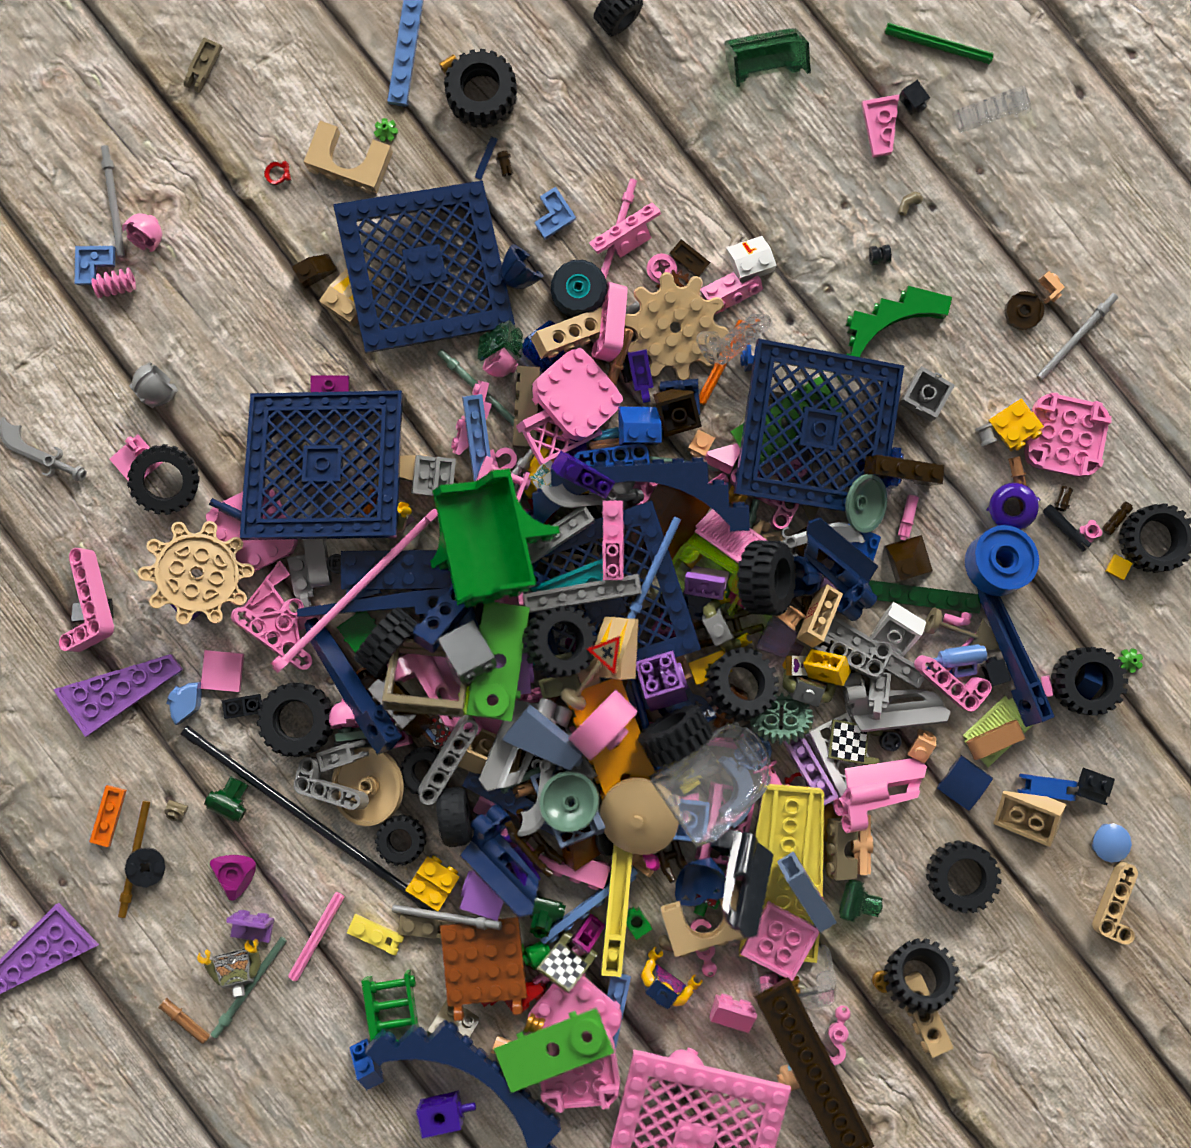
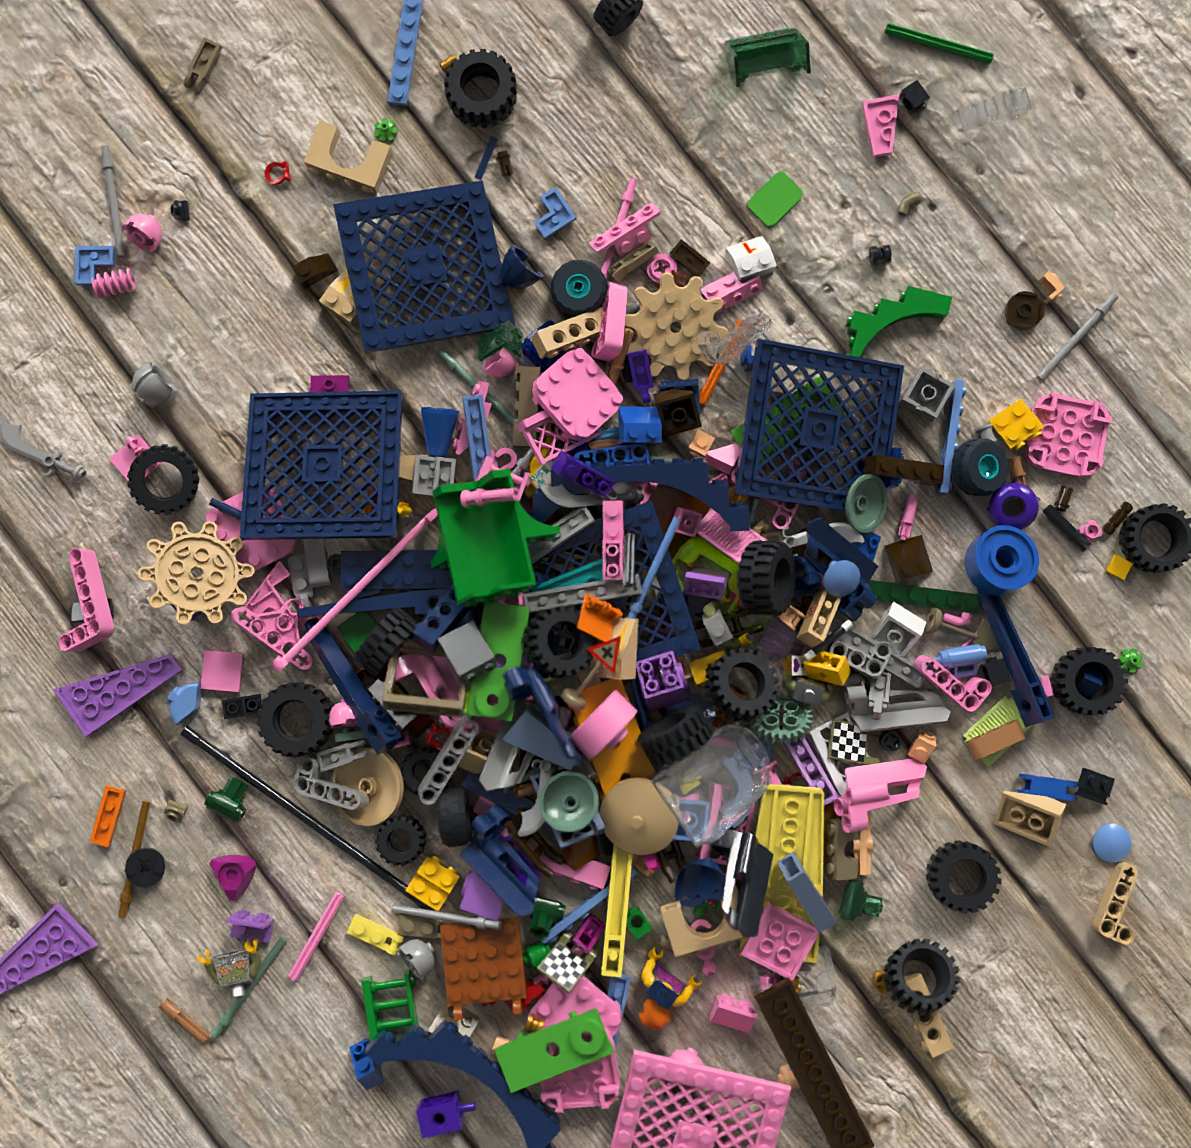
(180, 210): none -> black plate
(418, 957): none -> light grey cylinder
(434, 728): none -> red piece
(438, 429): none -> blue cone
(481, 497): none -> bright pink pin
(525, 683): none -> dark blue panel
(597, 617): none -> orange hinge
(629, 560): none -> axle
(632, 260): none -> dark tan hinge
(654, 1015): none -> orange hair
(689, 521): none -> bright pink piece
(775, 199): none -> bright green piece
(828, 640): none -> black bar
(839, 1033): bright pink piece -> none
(841, 578): none -> medium blue dish
(952, 429): none -> medium blue plate
(965, 783): dark blue slope -> none
(980, 467): none -> black wheel

